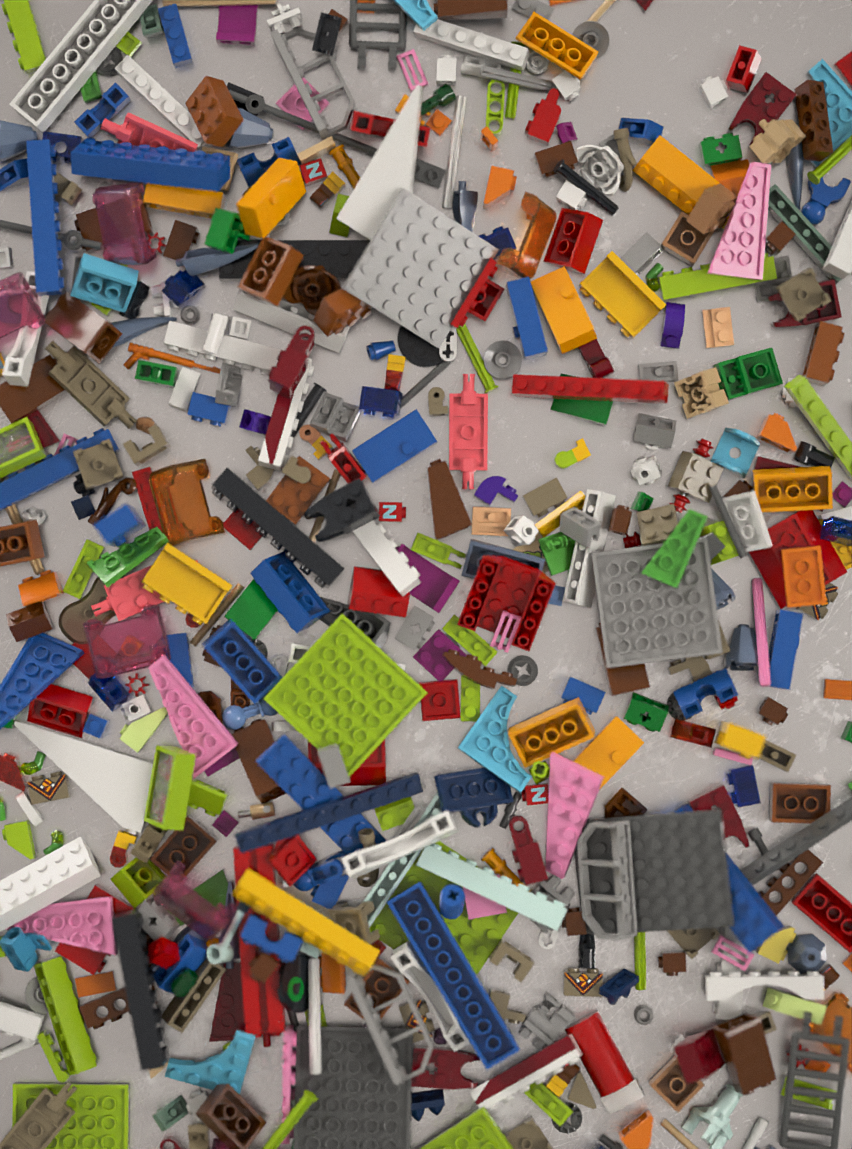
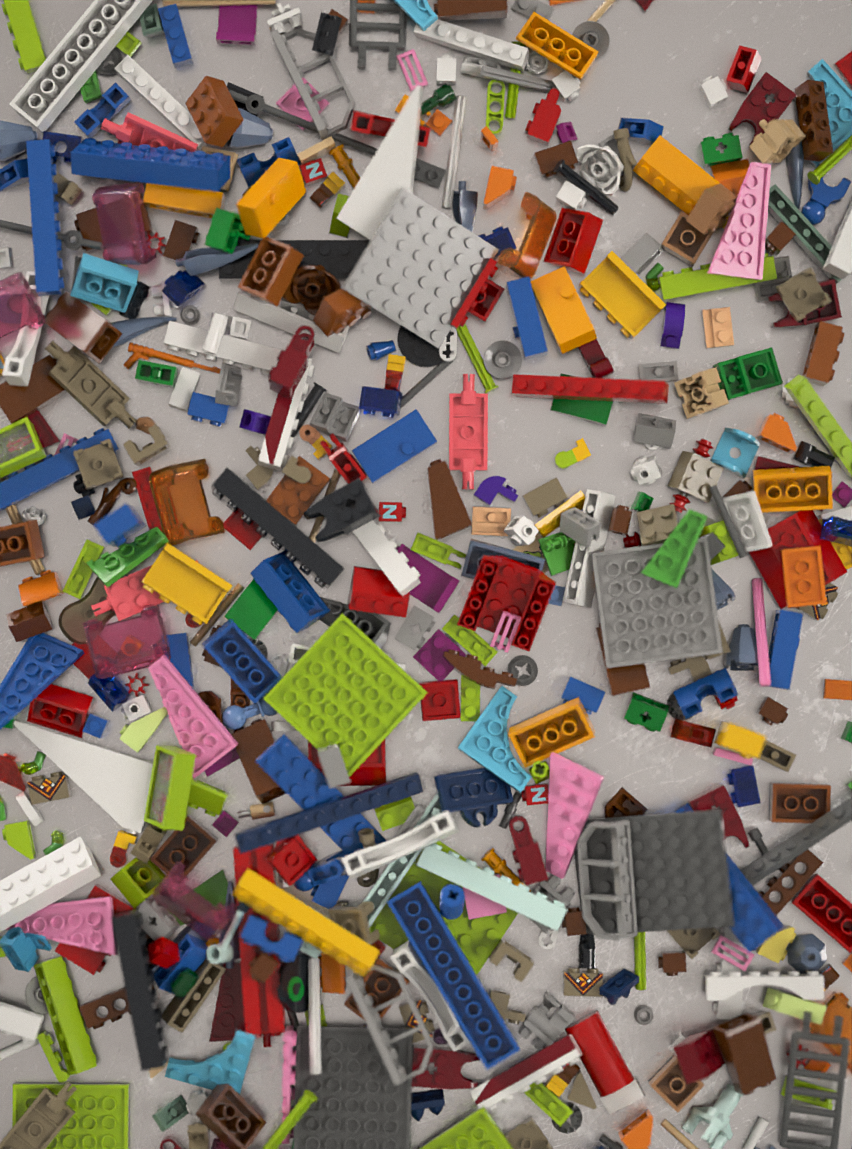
(95, 984): orange tile -> none
(435, 399): dark tan leg -> none
(609, 749): light orange brick -> none

